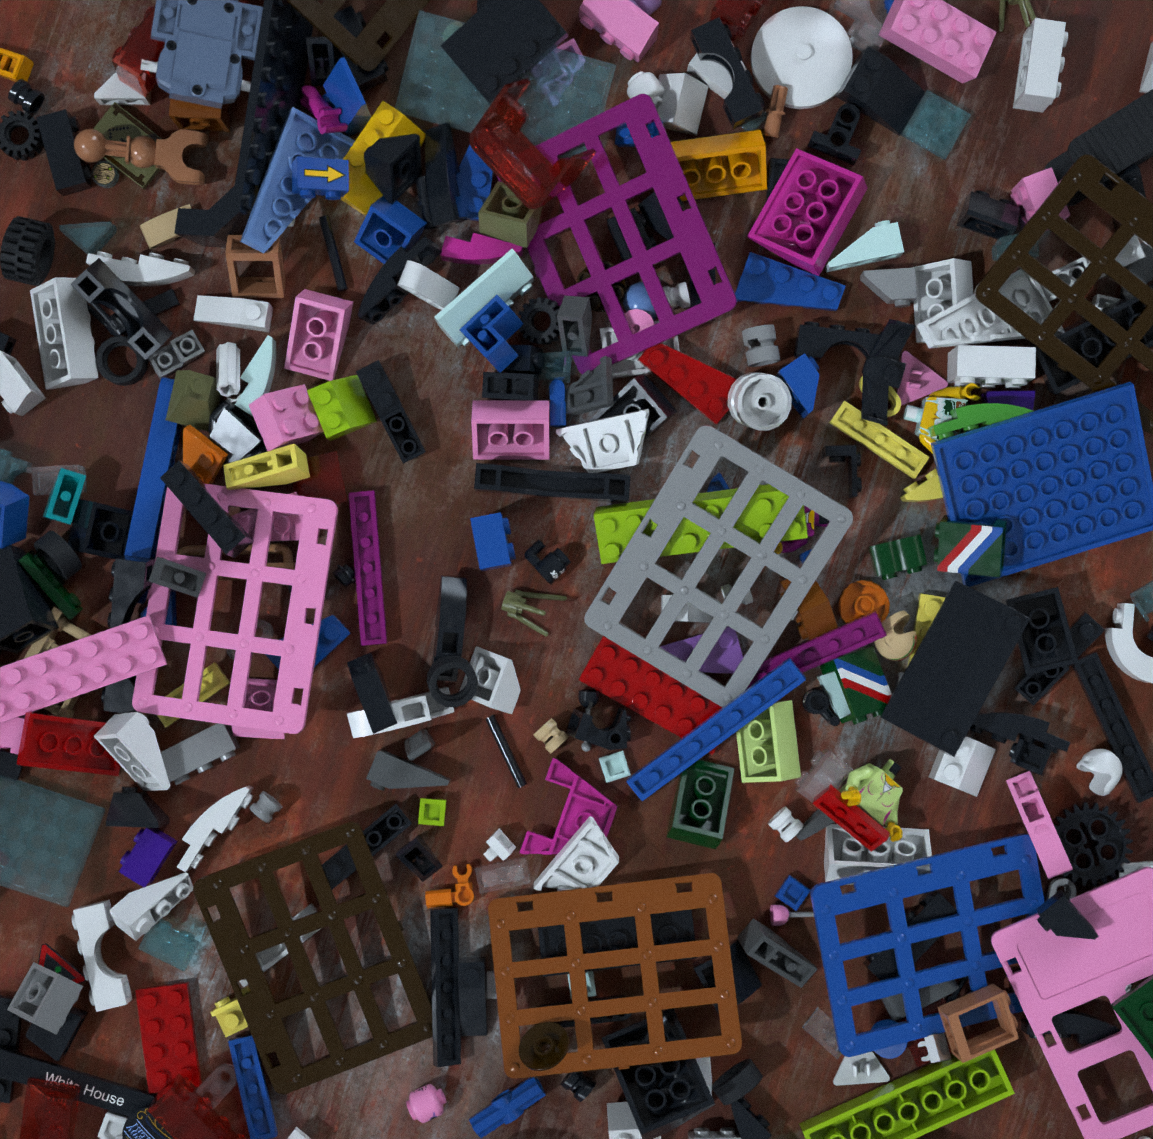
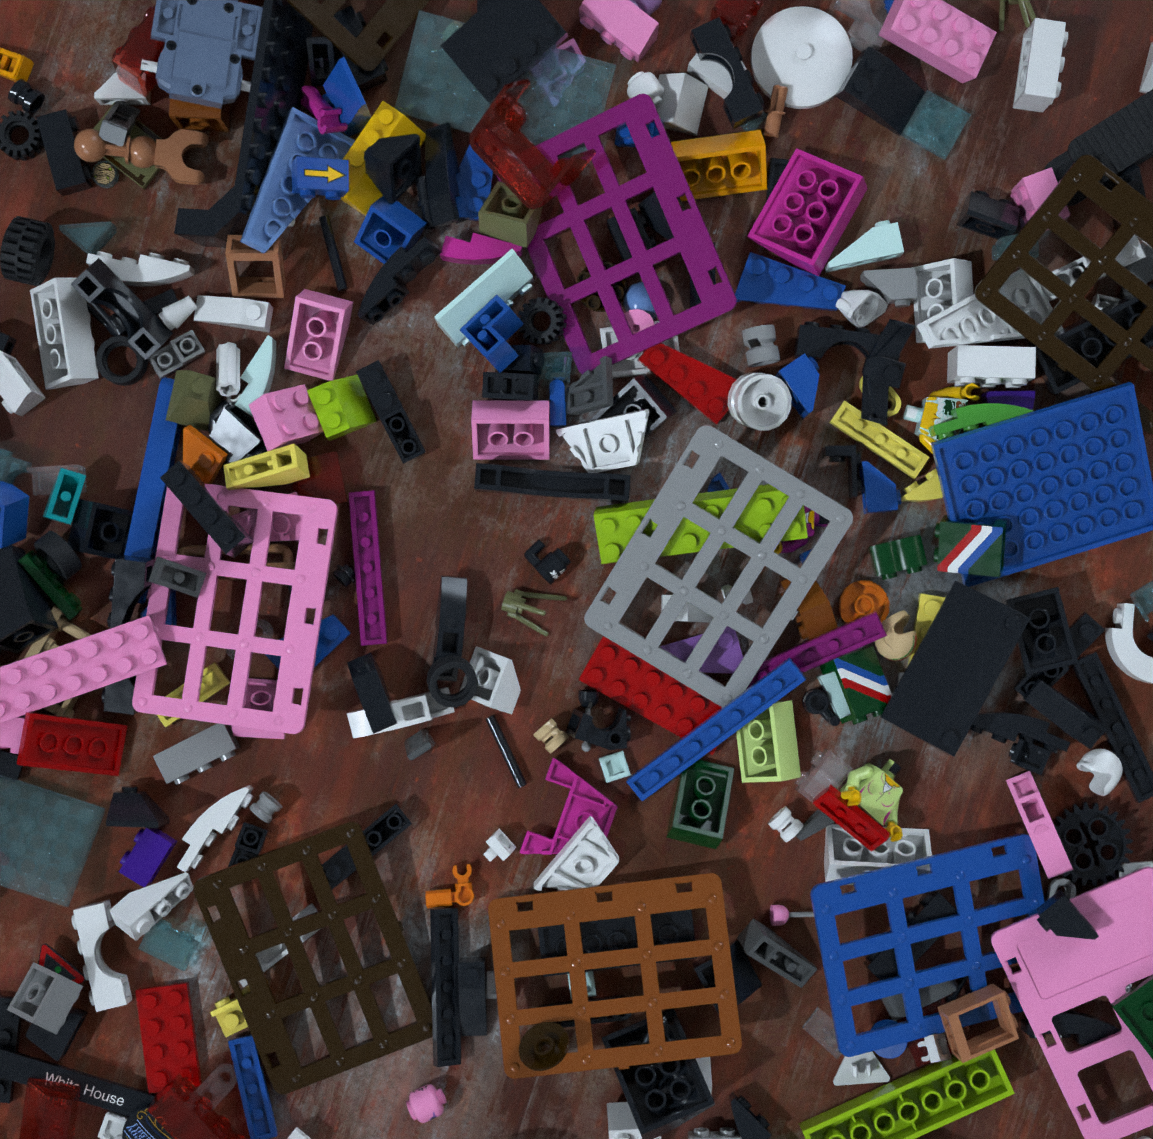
(119, 123): none -> dark grey slope
(136, 749): white slope -> none
(161, 228): tan slope -> none
(177, 313): none -> white cone
(248, 844): none -> black slope
(396, 772): dark grey slope -> none
(419, 858): black slope -> none
(427, 285): white beam -> none
(432, 811): lime plate -> none
(491, 541): blue brick -> none
(503, 874): clear brick -> none
(507, 1106): blue piece -> none
(575, 325): dark grey slope -> none
(578, 1084): black wheel -> none
(678, 295): white wheel -> none
(737, 1081): black tyre -> none
(792, 892): blue tile -> none
(842, 130): black tile -> none
(861, 306): none -> white hat
(877, 490): none -> blue slope
(917, 380): bright pink piece -> none
(966, 769): white slope -> none
(1065, 713): none -> black slope

